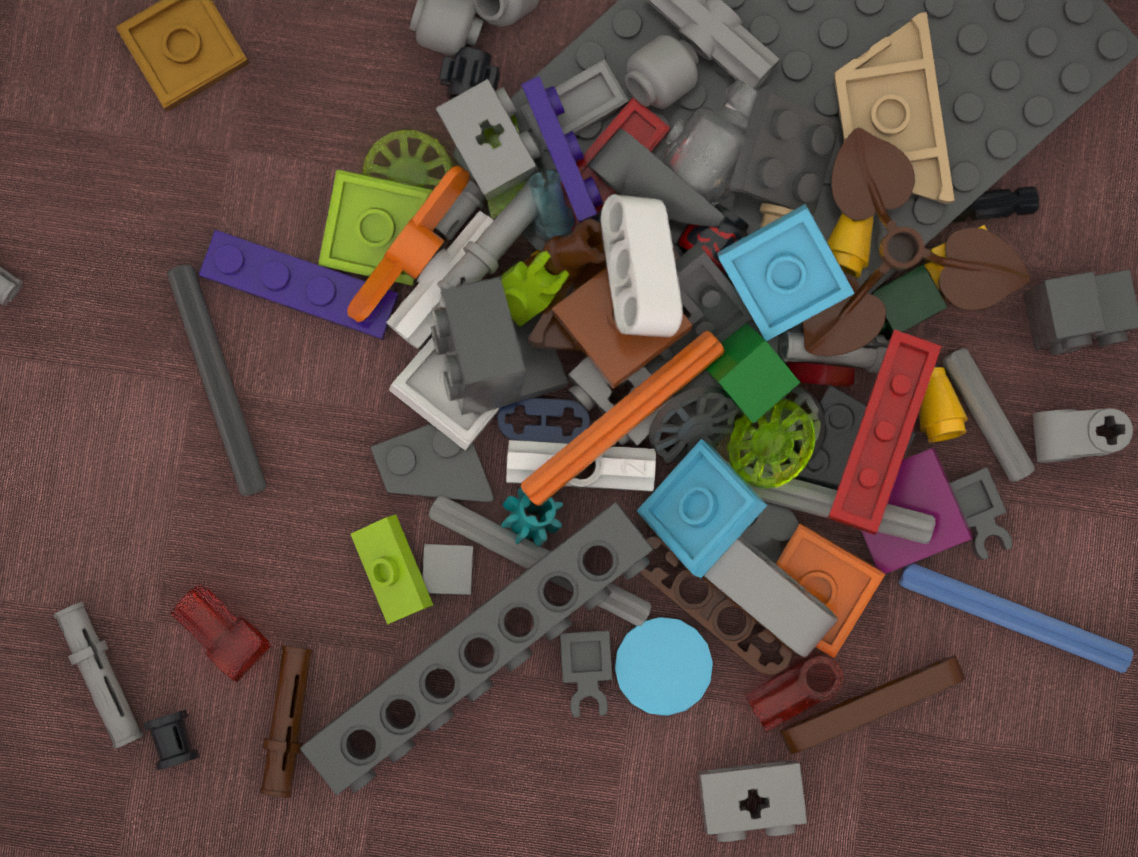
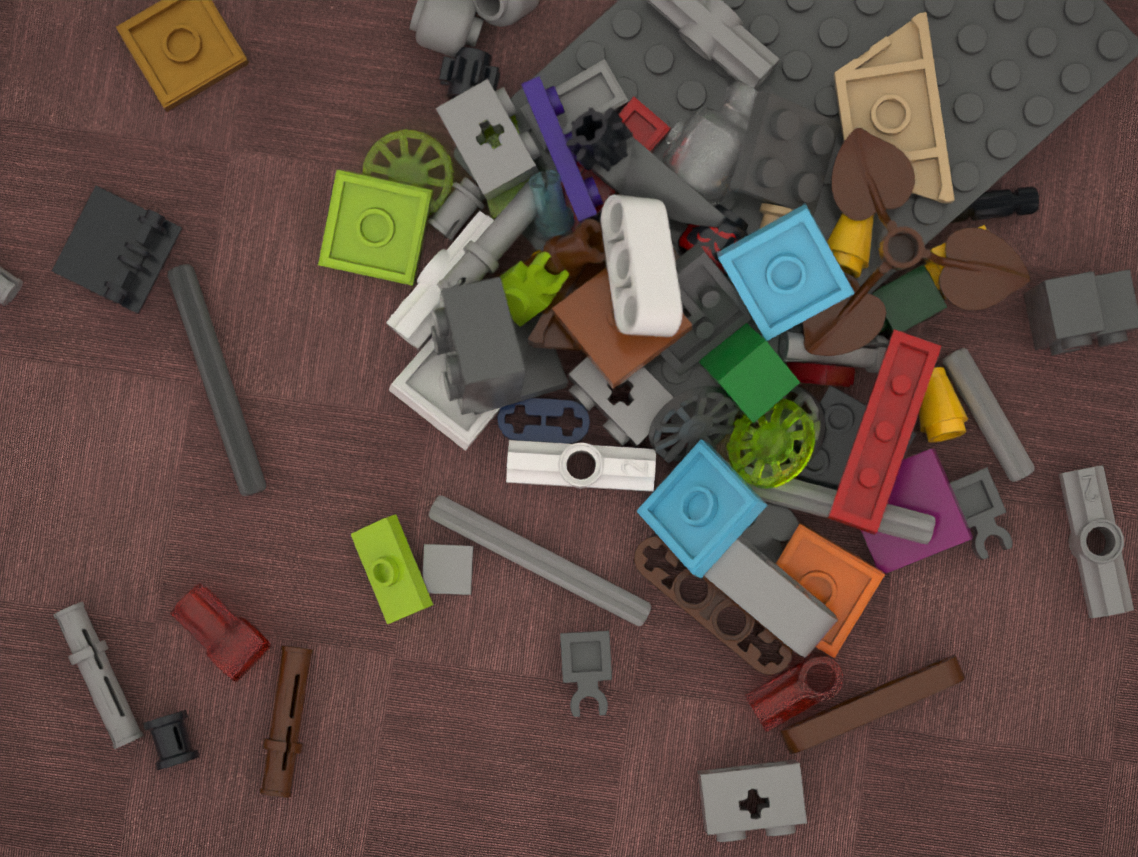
(117, 249): none -> black hinge
(292, 283): dark purple plate -> none
(332, 747): dark grey brick -> none
(413, 245): orange piece -> none
(431, 466): dark grey wing -> none
(528, 526): teal gear -> none
(599, 139): none -> black gear
(622, 418): orange axle -> none
(662, 71): light grey head -> none
(663, 666): medium azure tile -> none
(1016, 617): medium blue axle -> none
(1072, 433): light grey piece -> none
(1104, 574): none -> light grey piece

